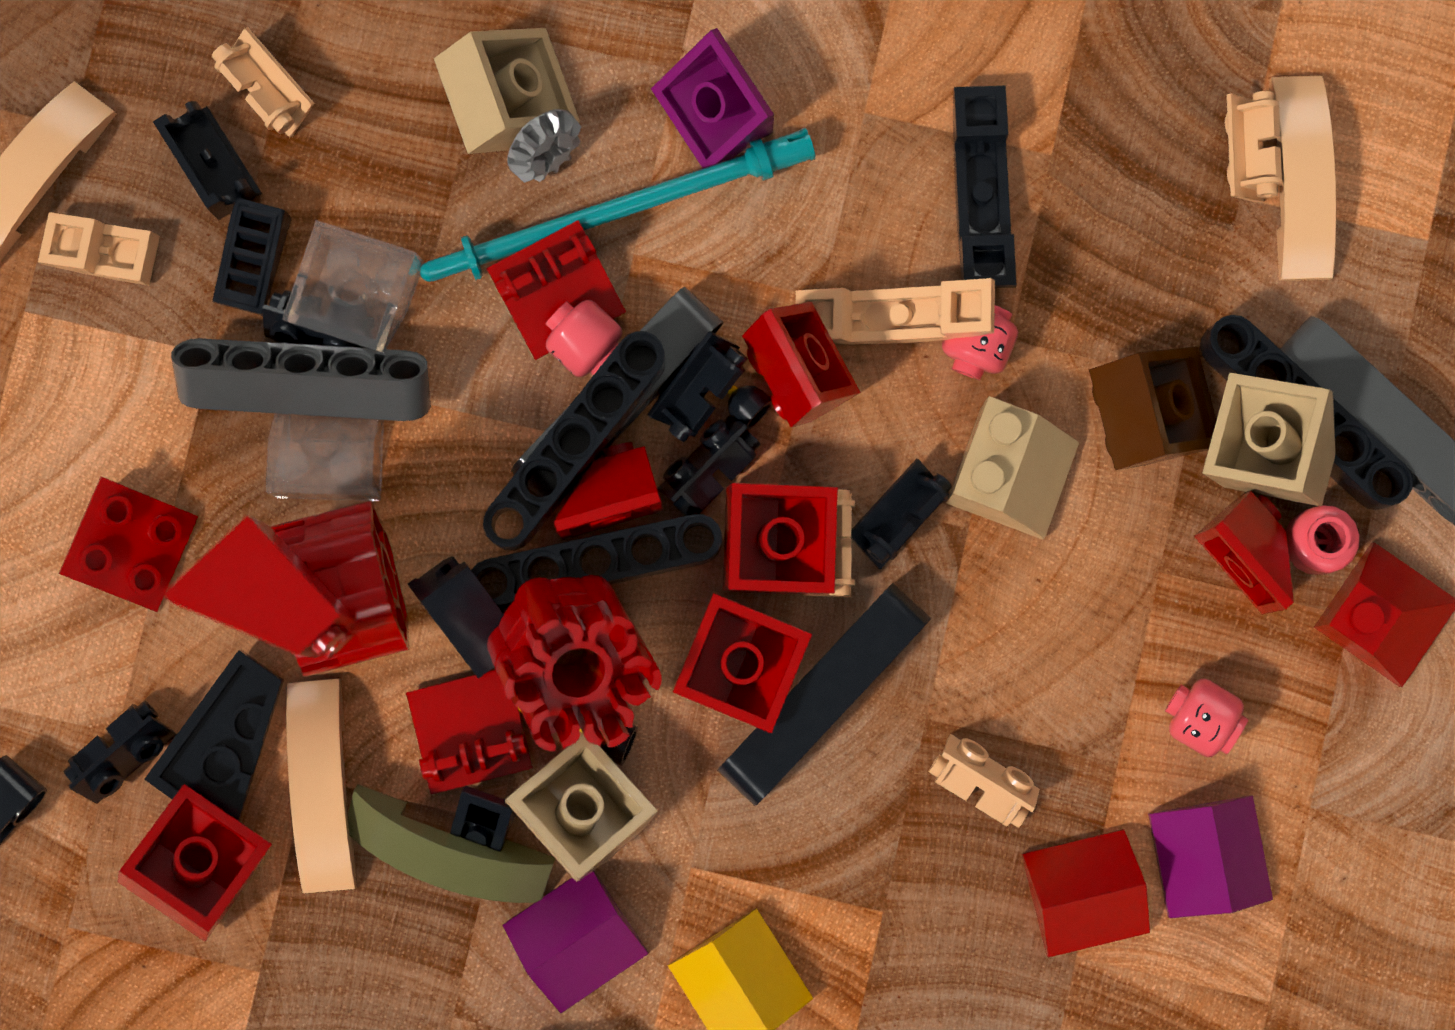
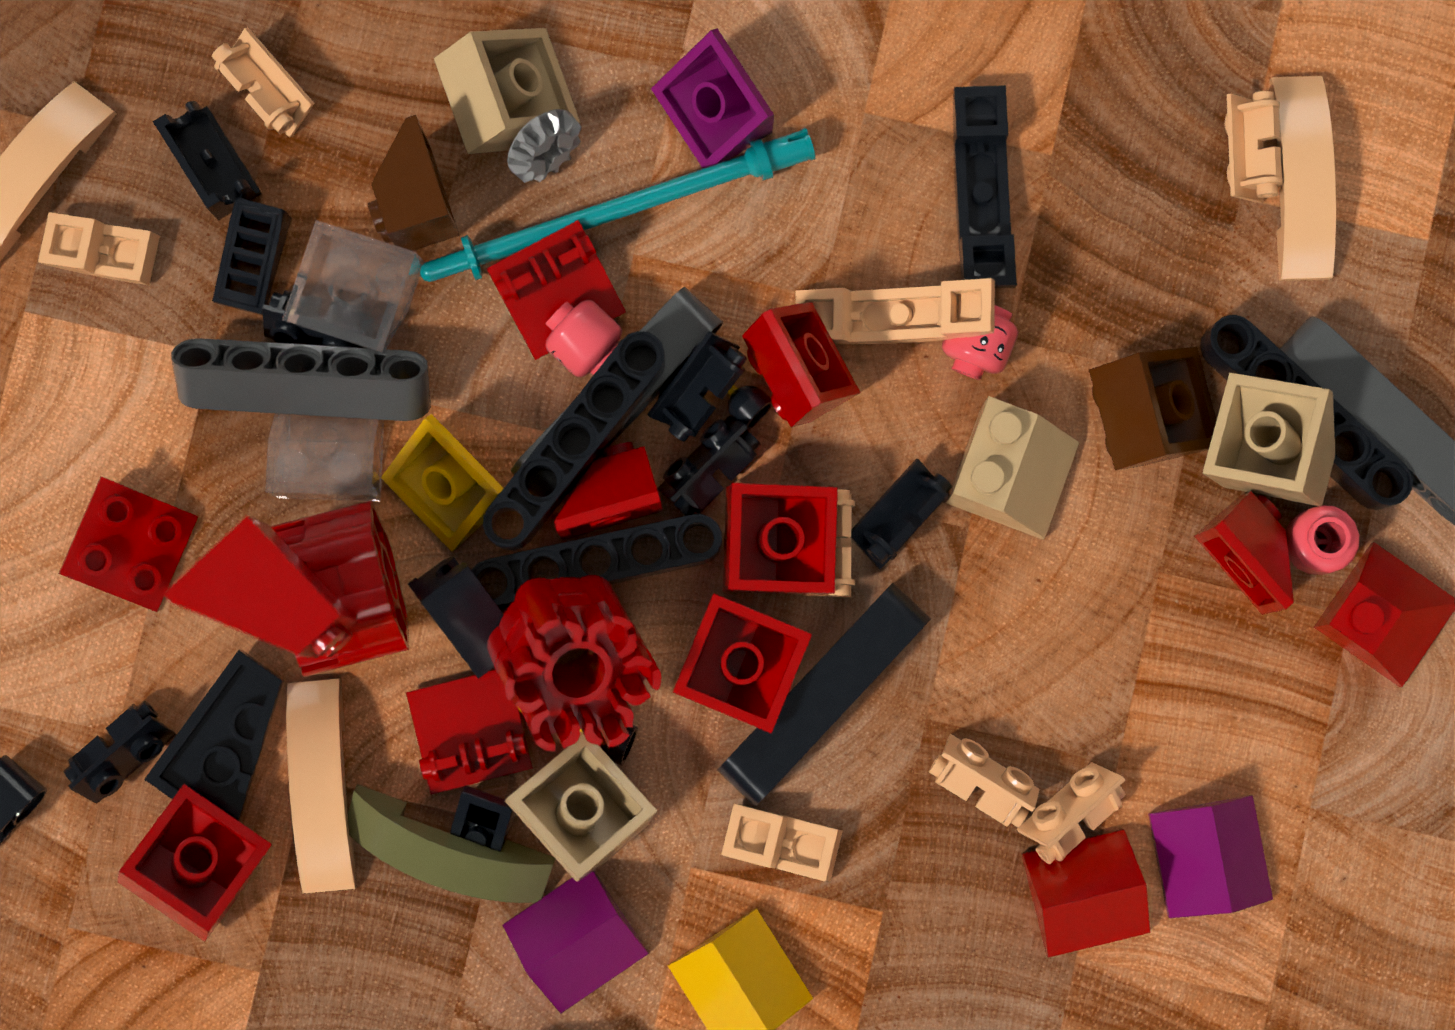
(409, 193): none -> reddish brown slope
(442, 483): none -> yellow slope
(782, 842): none -> light nougat slope
(1088, 796): none -> light nougat hinge
(1206, 717): coral head -> none

